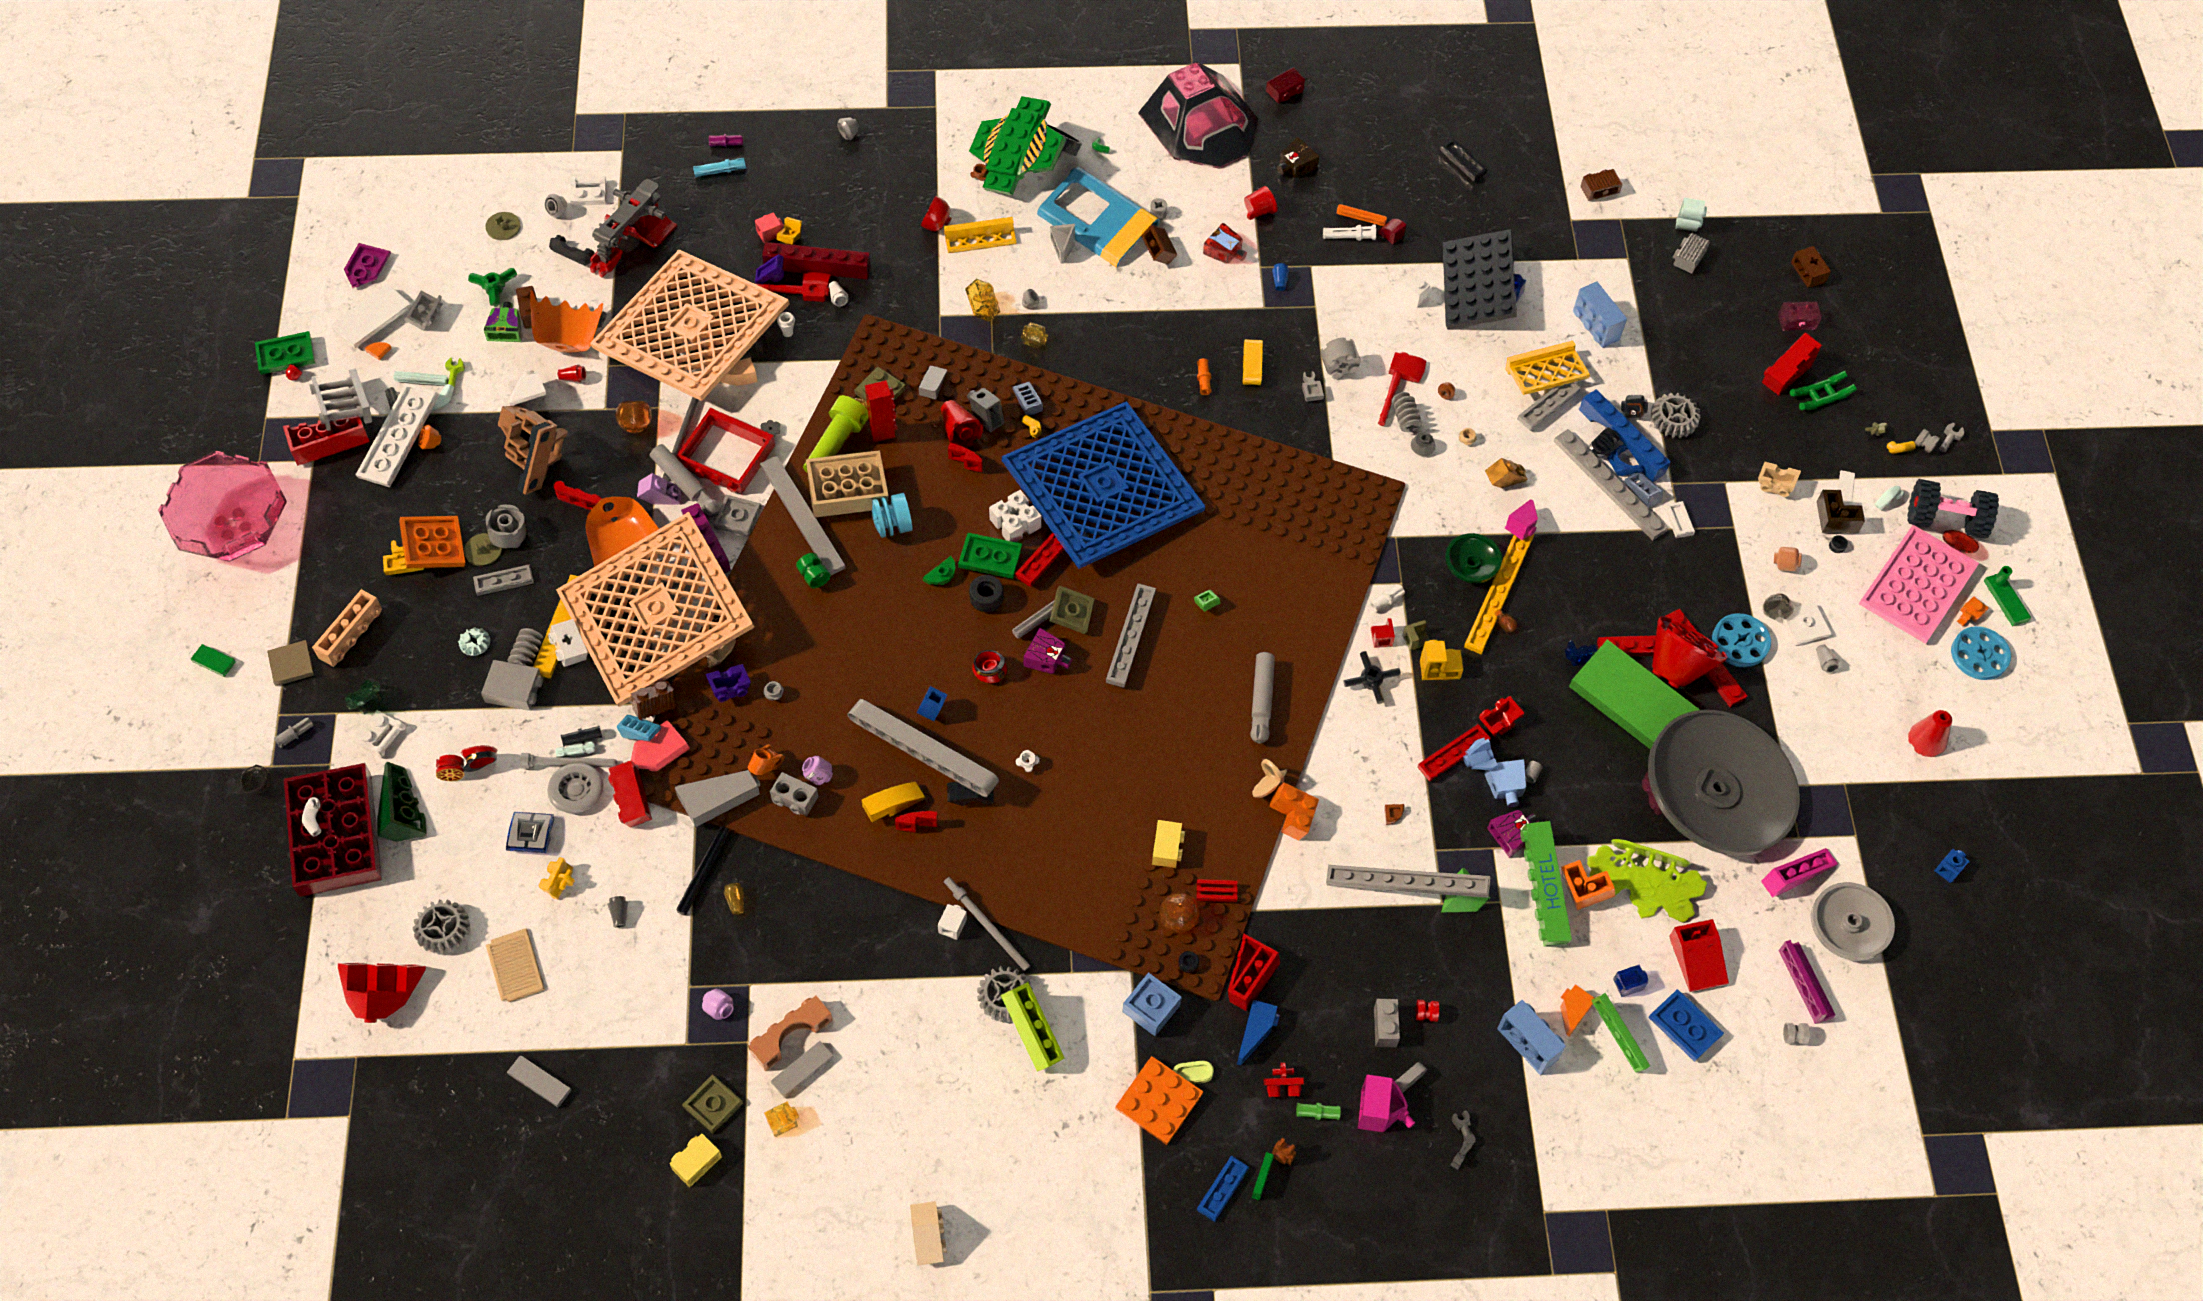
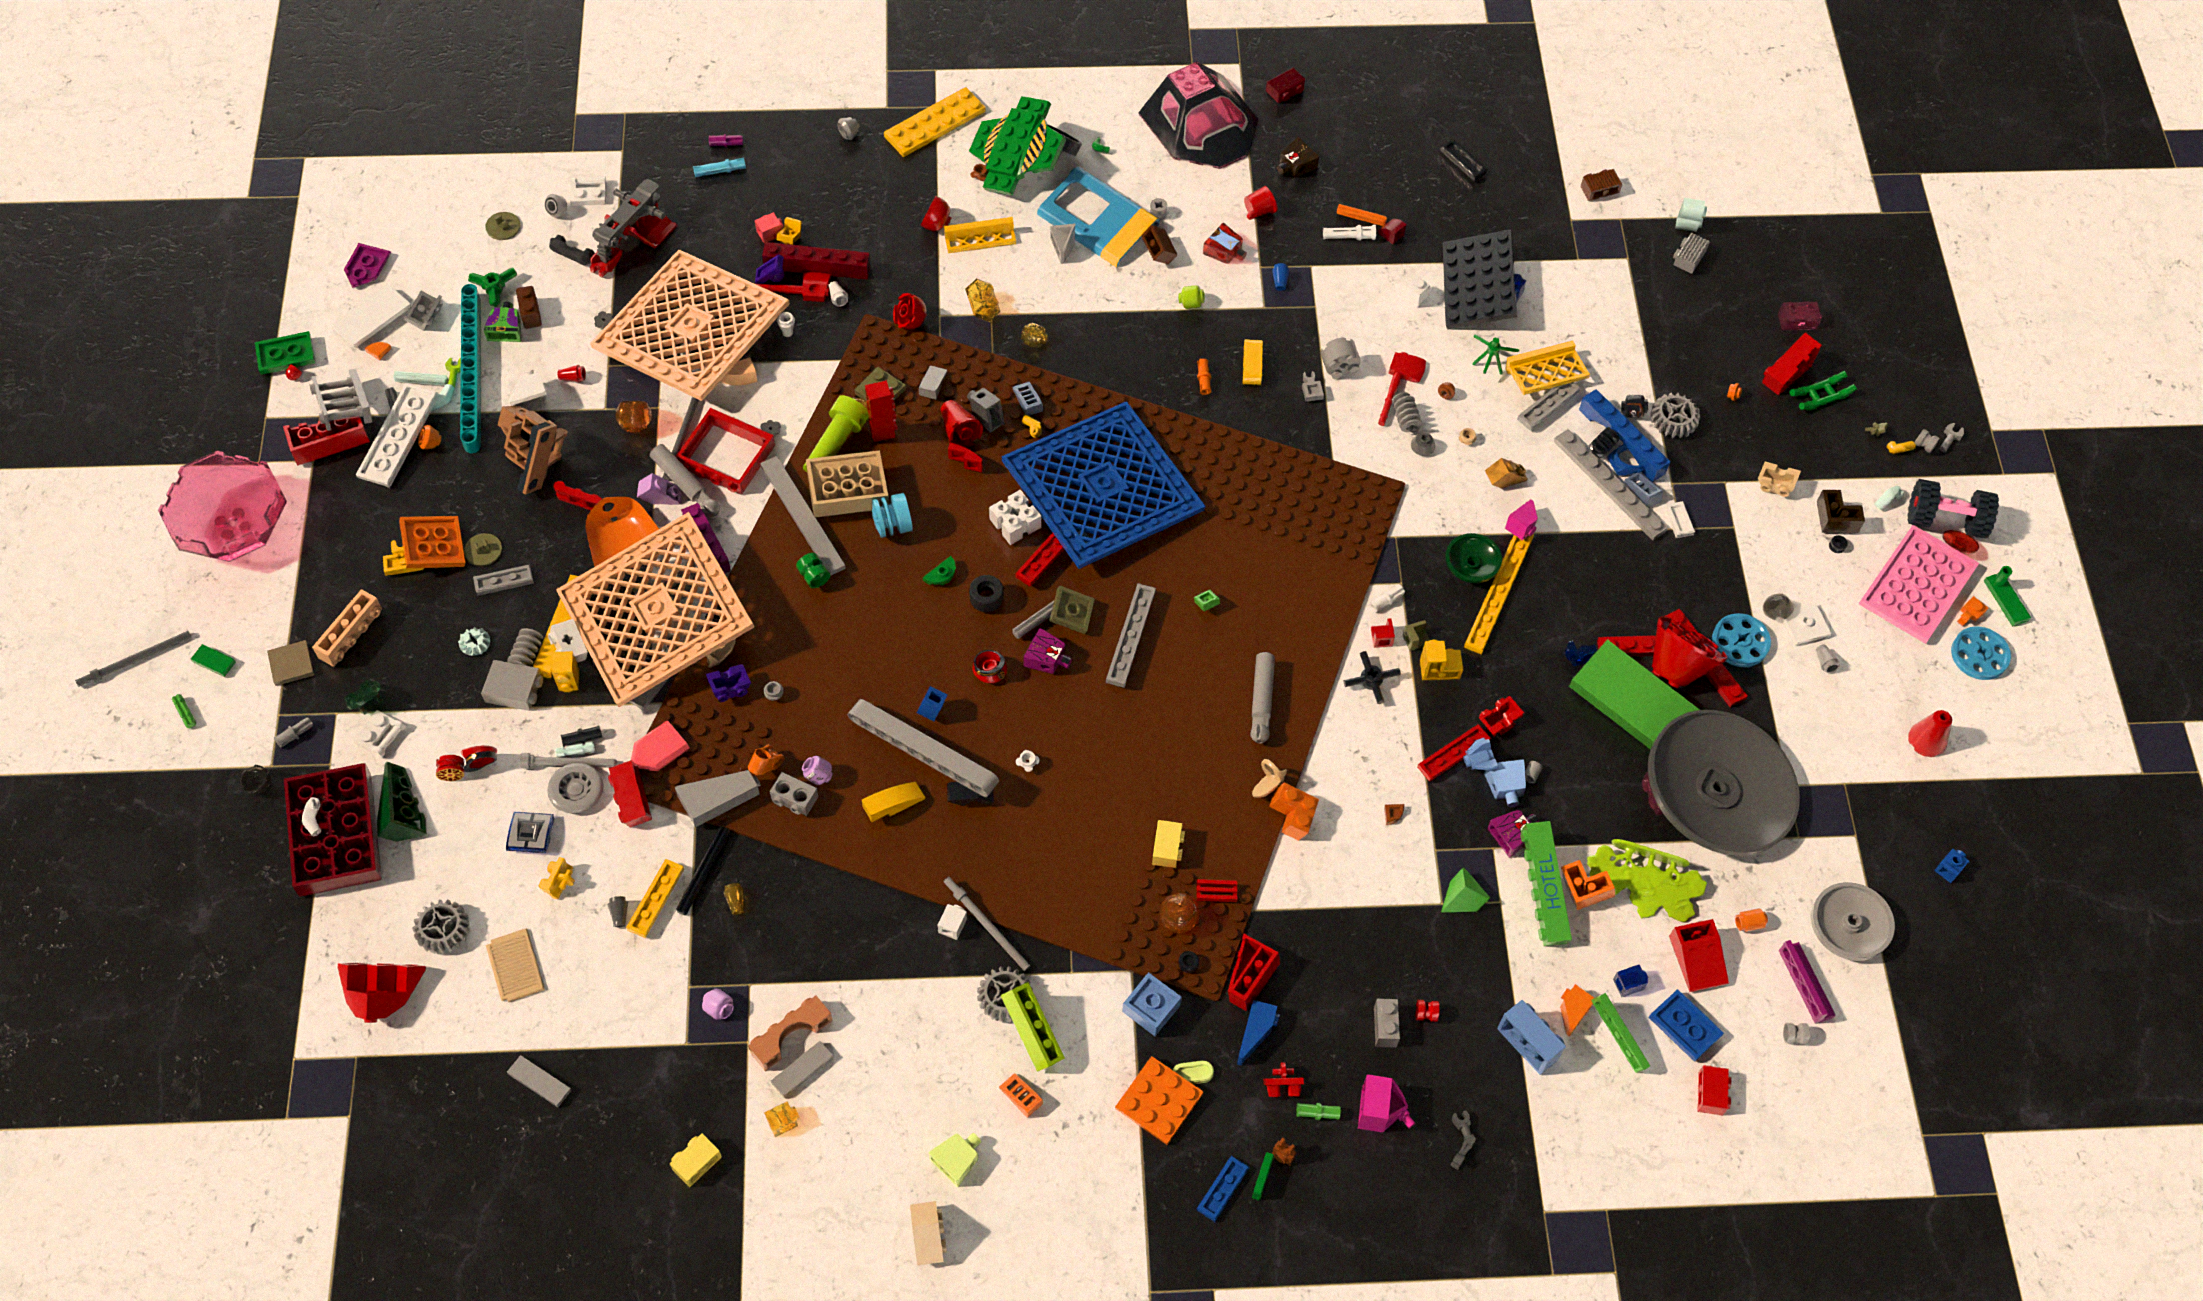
(96, 674): none -> dark grey bar
(183, 711): none -> bright green axle
(470, 369): none -> teal beam
(506, 526): light grey brick -> none
(563, 327): orange piece -> none
(565, 671): none -> yellow brick
(633, 728): dark azure slope -> none
(653, 700): reddish brown brick -> none
(655, 898): none -> yellow plate
(712, 1104): olive tile -> none
(737, 515): light grey tile -> none
(909, 312): none -> red cylinder
(909, 821): red slope -> none
(934, 121): none -> yellow plate
(956, 1157): none -> yellowish green torso
(990, 555): green plate -> none
(1026, 1110): none -> orange slope
(1030, 298): light grey tile -> none
(1191, 297): none -> lime head
(1408, 881): light grey tile -> none
(1411, 1076): light grey beam -> none
(1493, 350): none -> green plant
(1506, 621): clear orange cylinder -> none
(1599, 314): medium blue brick -> none
(1713, 1090): none -> red brick
(1734, 391): none -> orange plate
(1751, 920): none -> orange brick
(1788, 559): nougat head -> none
(1798, 872): dark pink slope -> none
(1810, 267): reddish brown brick -> none
(1846, 484): white sticker -> none

